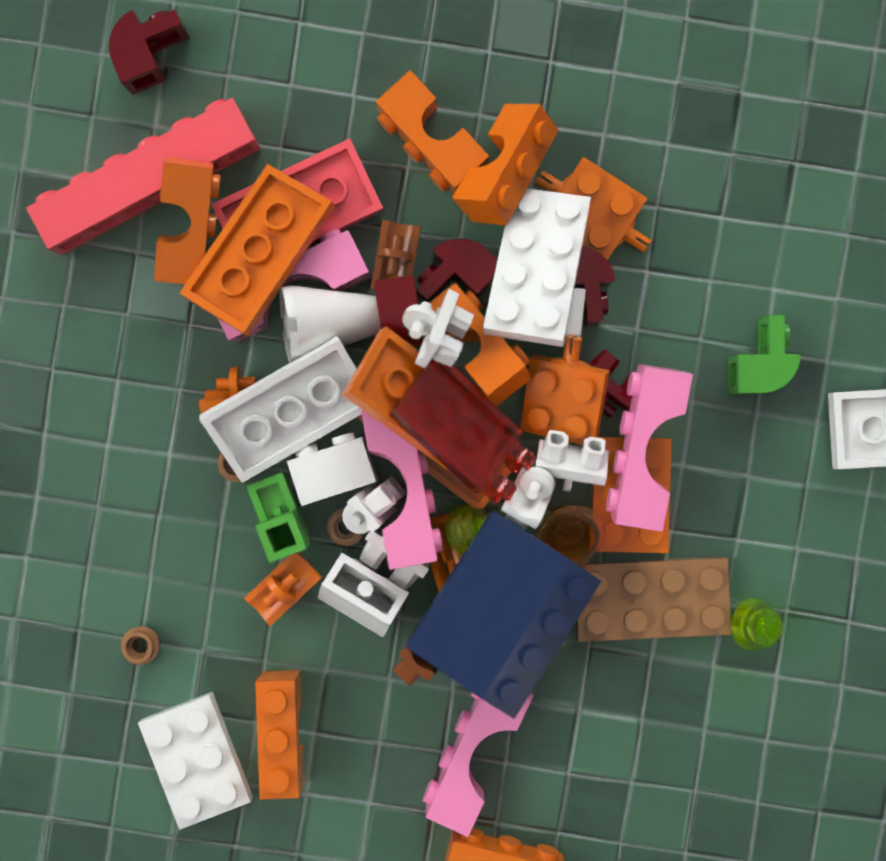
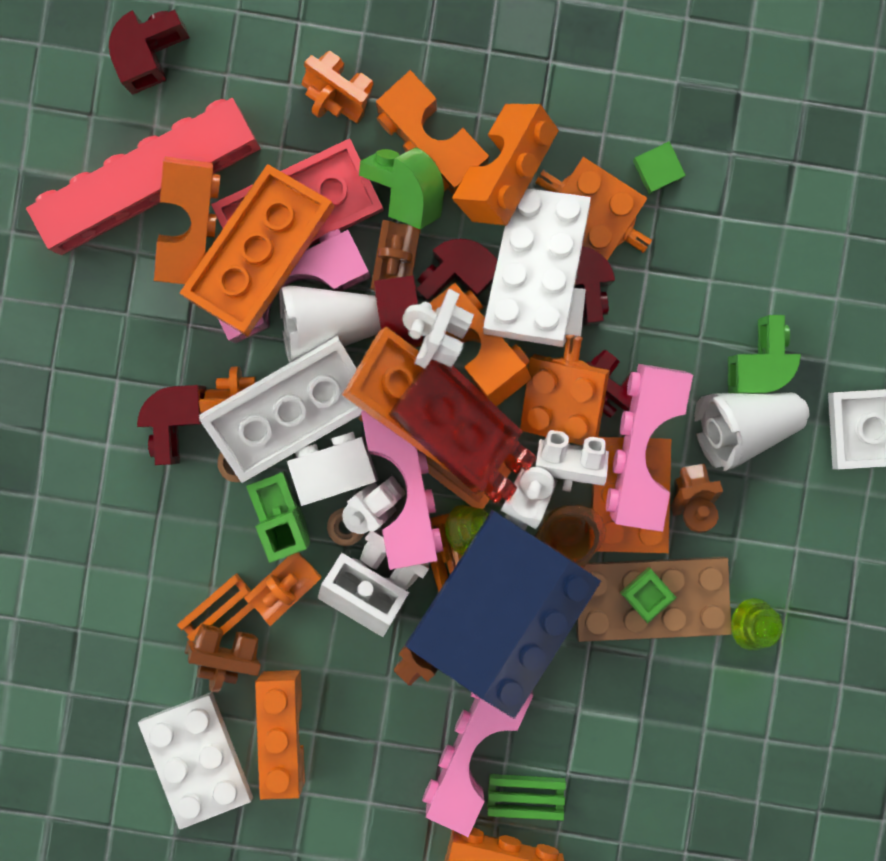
(129, 647): medium nougat plate -> none
(165, 412): none -> dark red brick
(206, 652): none -> dark orange hips
(244, 590): none -> orange tile
(332, 90): none -> orange hips
(413, 181): none -> bright green brick
(522, 811): none -> bright green tile
(648, 595): none -> bright green tile
(659, 167): none -> bright green tile
(696, 498): none -> dark orange hips
(746, 424): none -> white cone

